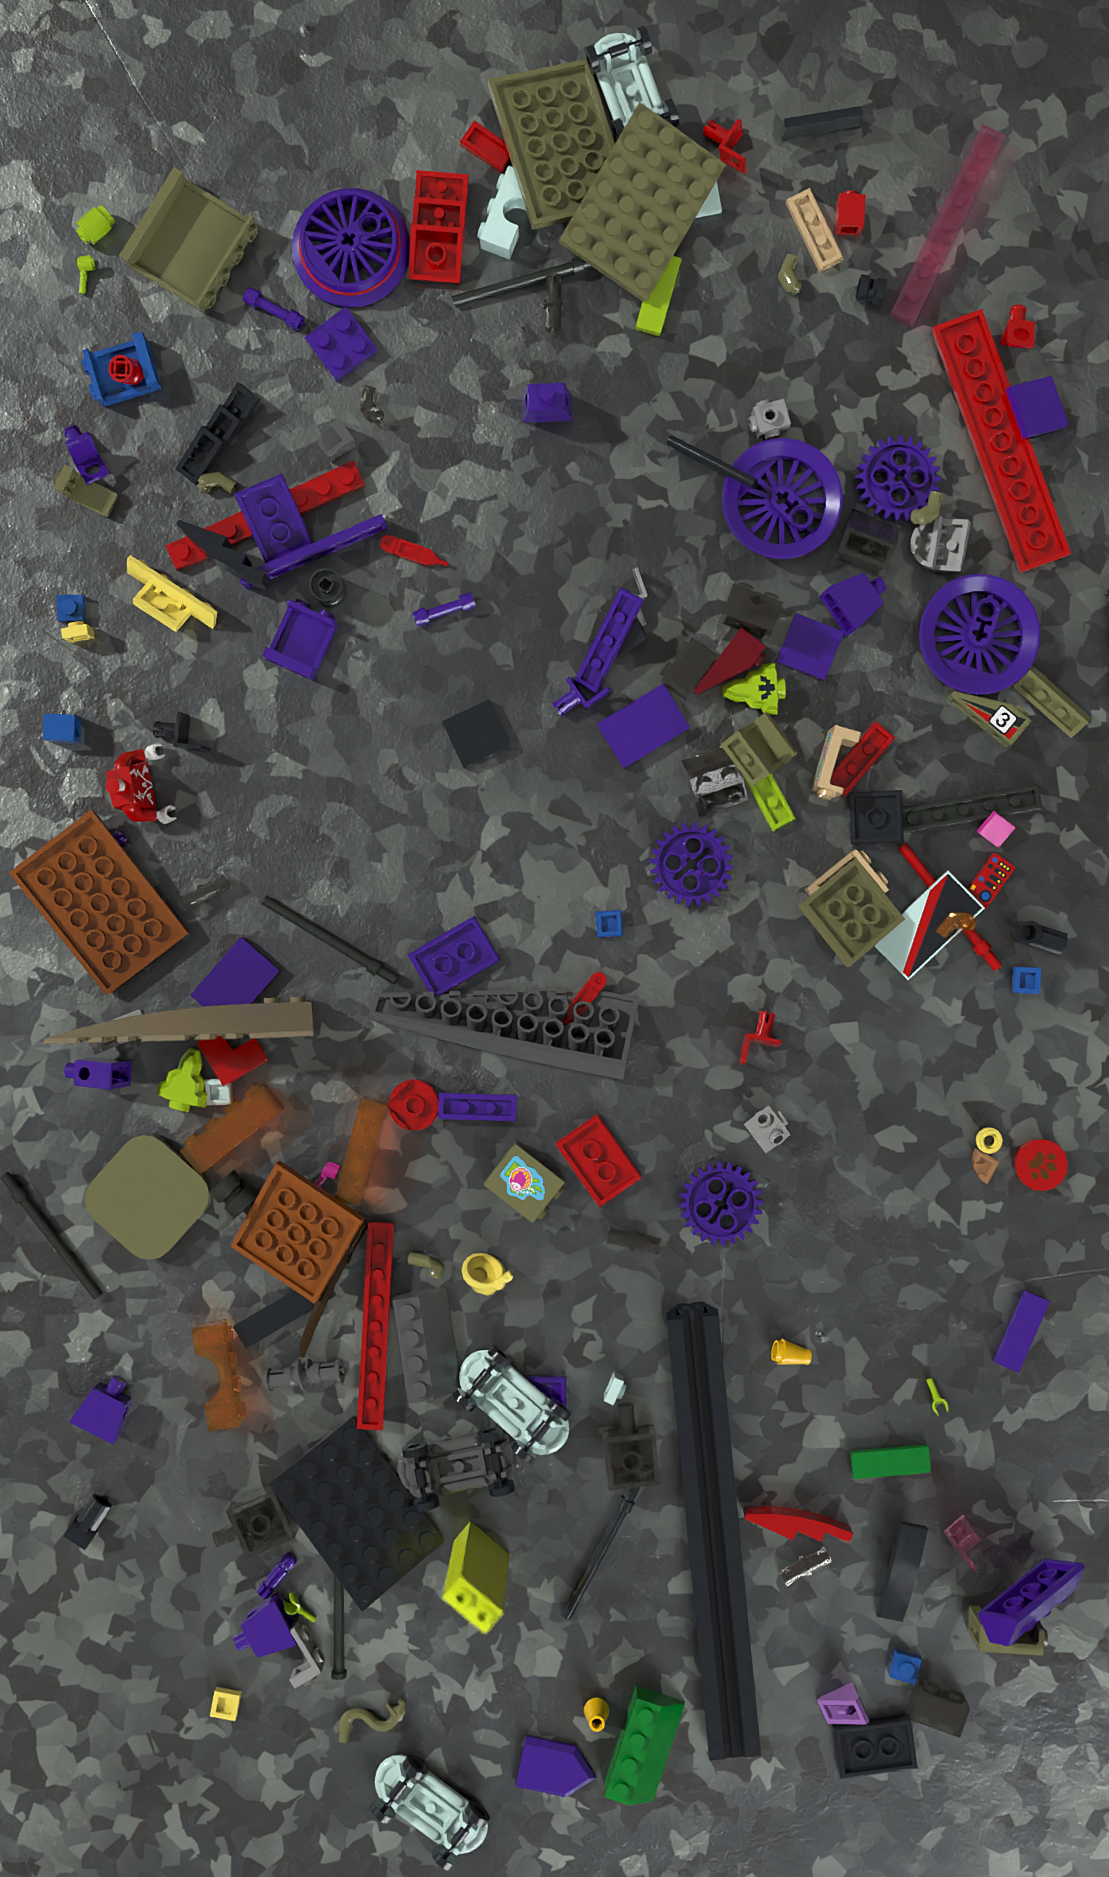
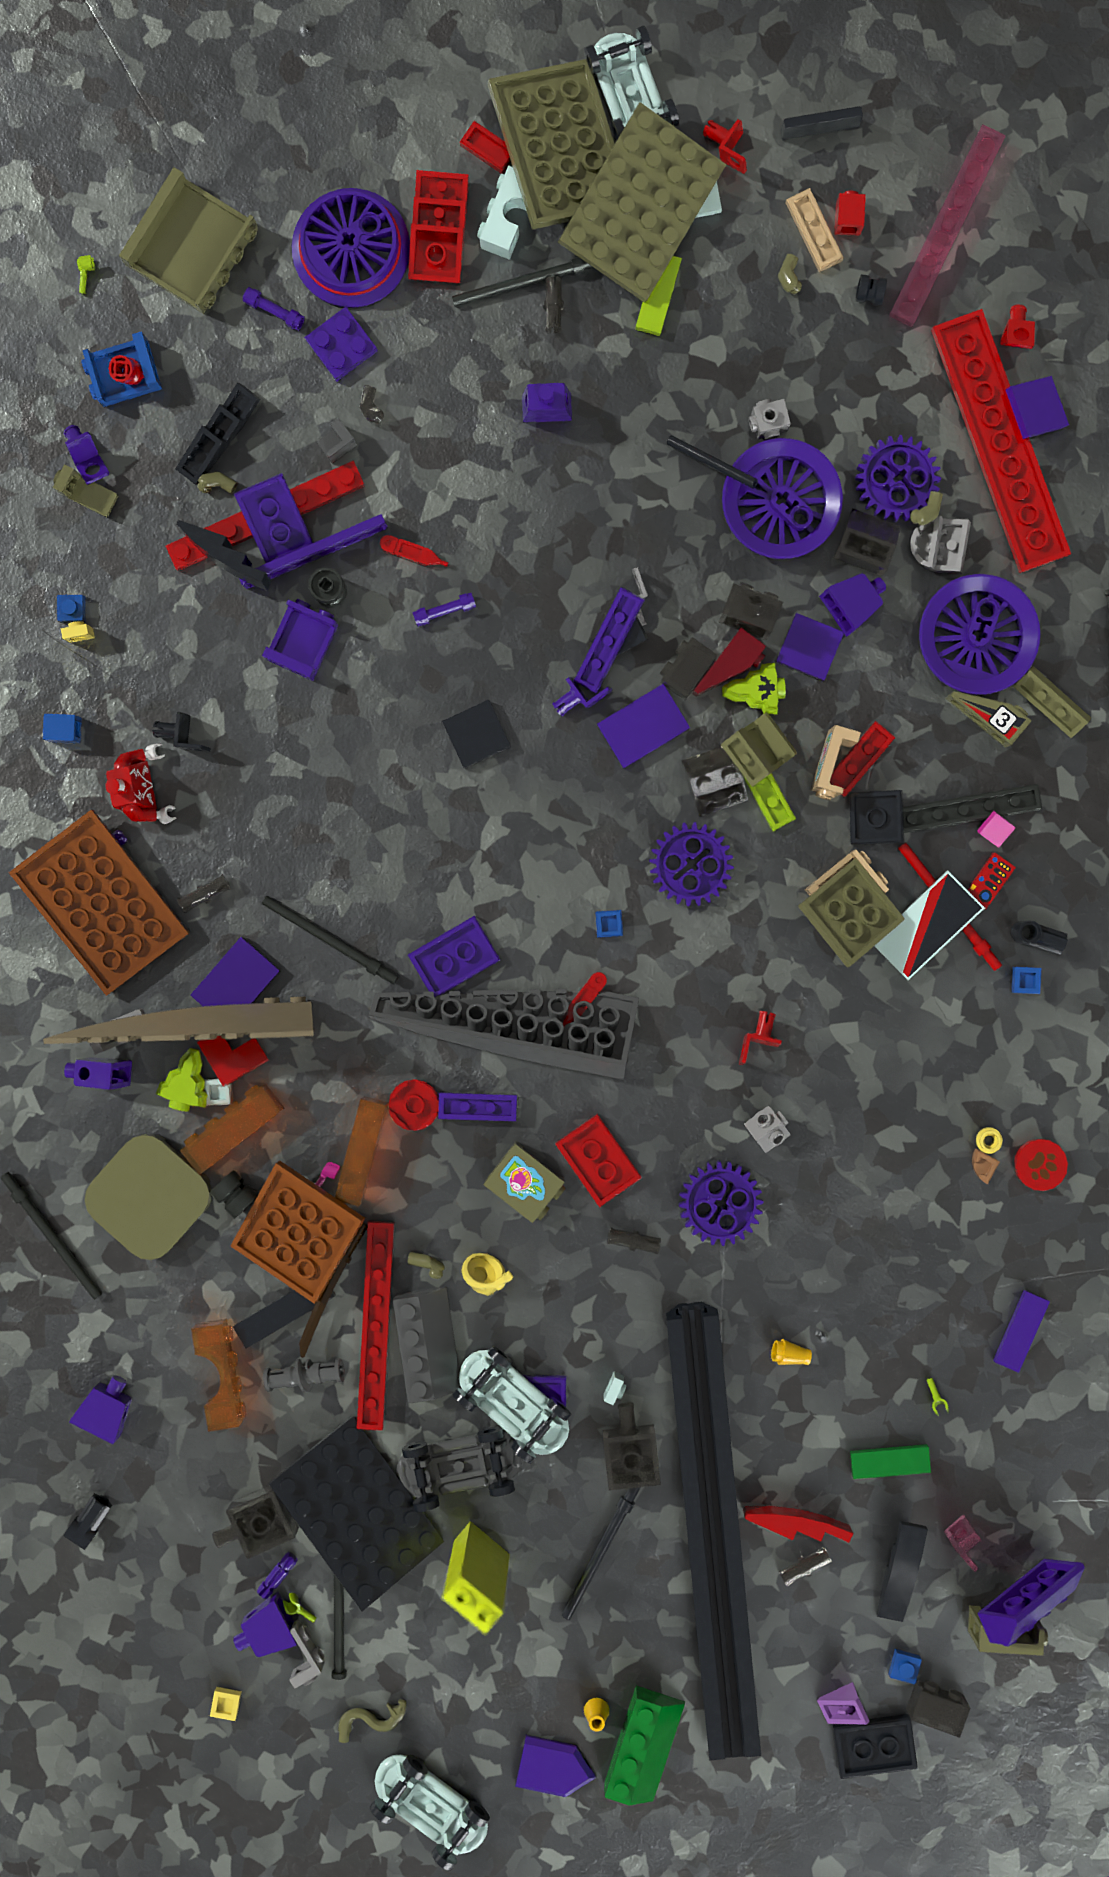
(94, 225): lime brick -> none
(167, 600): light yellow bracket -> none
(956, 920): clear orange arm -> none

